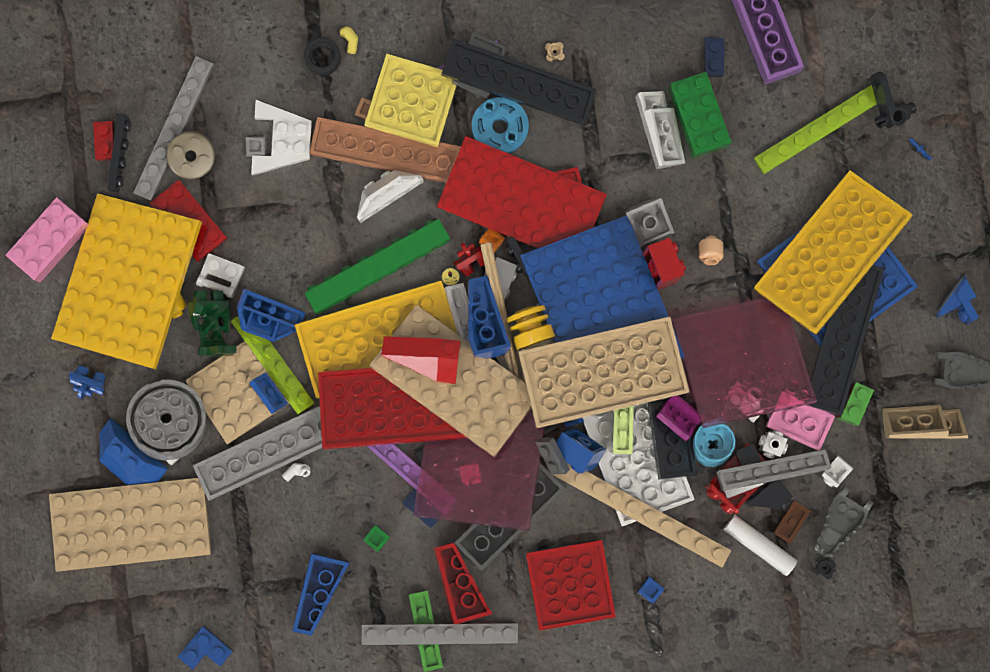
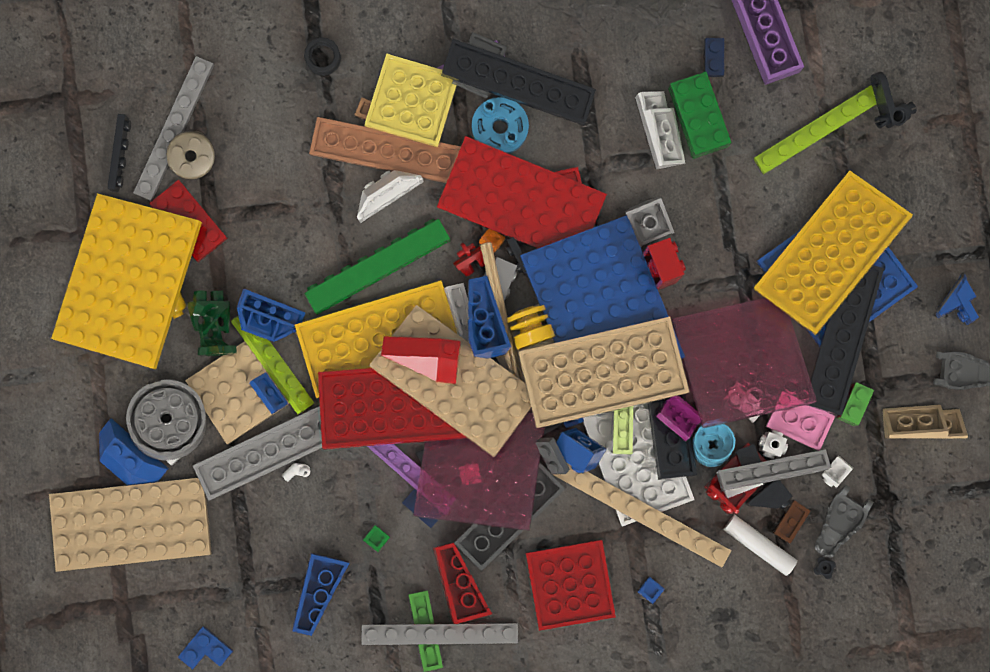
(47, 240): bright pink brick -> none
(85, 385): blue hips -> none
(103, 140): red plate -> none
(222, 269): white plate -> none
(255, 146): light grey tile -> none
(289, 141): white wing -> none
(351, 37): light yellow arm -> none
(450, 276): light yellow tile -> none
(554, 56): tan plate -> none
(711, 250): light nougat head -> none
(919, 148): blue hand -> none

